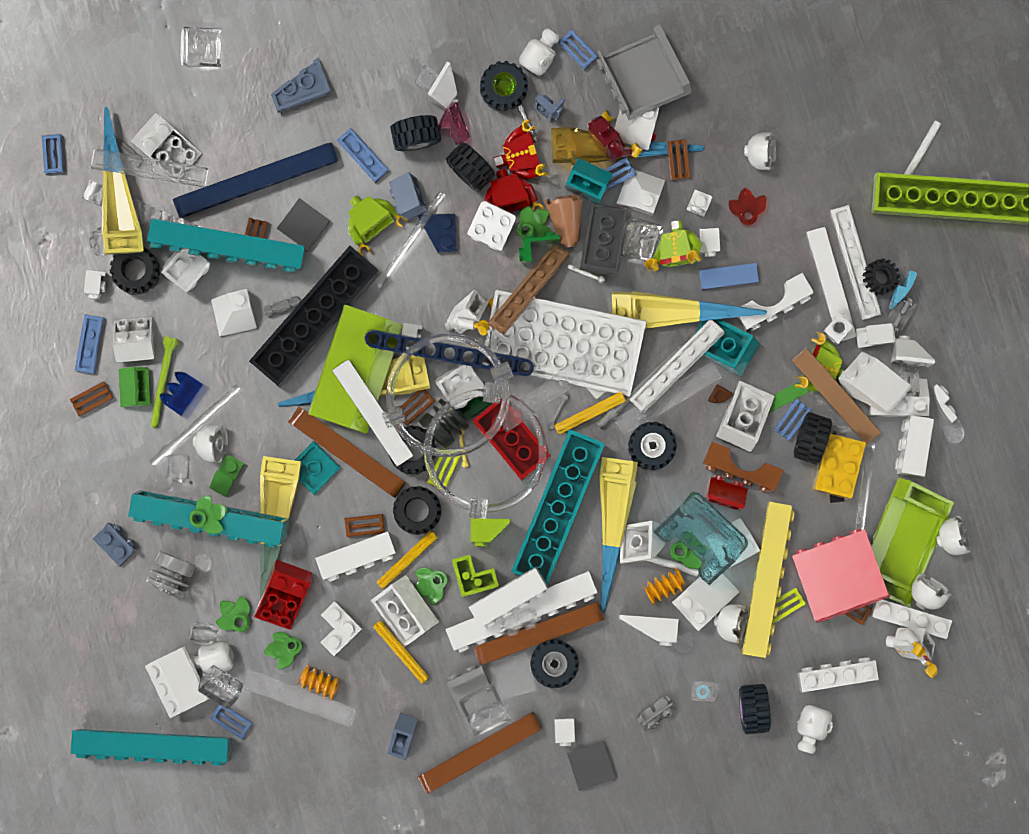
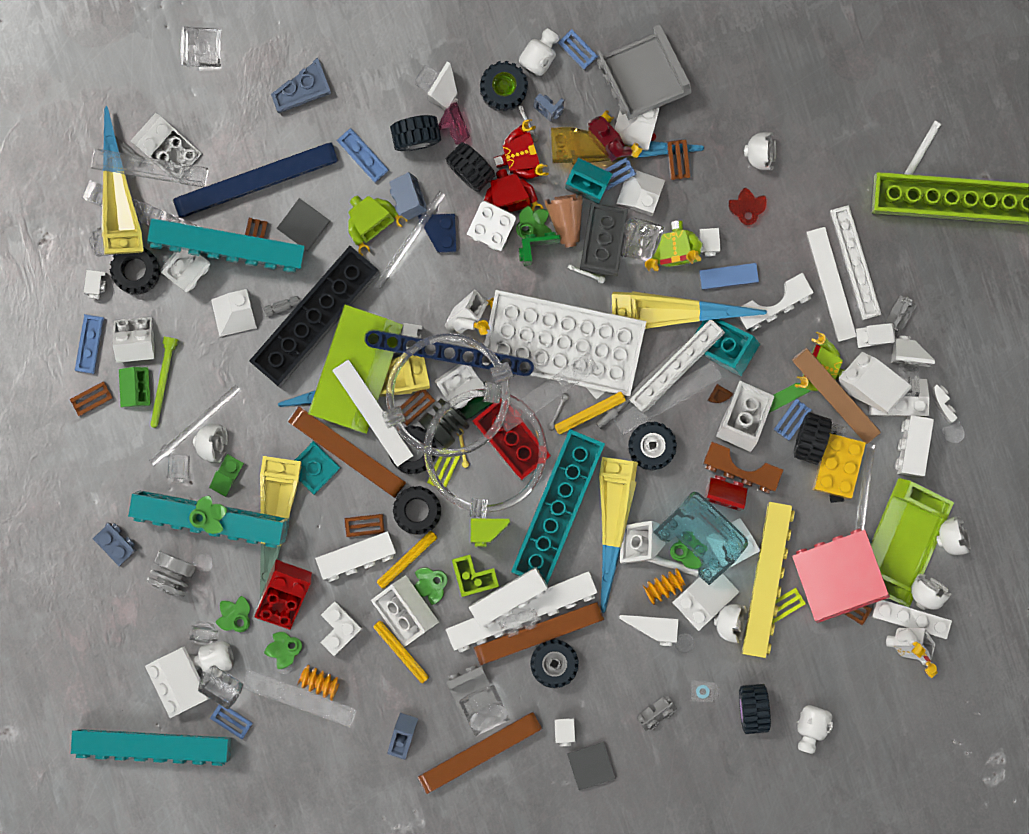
(53, 156): medium blue tile -> none
(182, 393): clear blue plate -> none
(512, 676): clear plate -> none
(528, 289): medium nougat tile -> none
(699, 203): white brick -> none
(832, 335): white brick -> none
(836, 676): white brick -> none
(890, 272): black tyre -> none
(901, 291): medium azure slope -> none

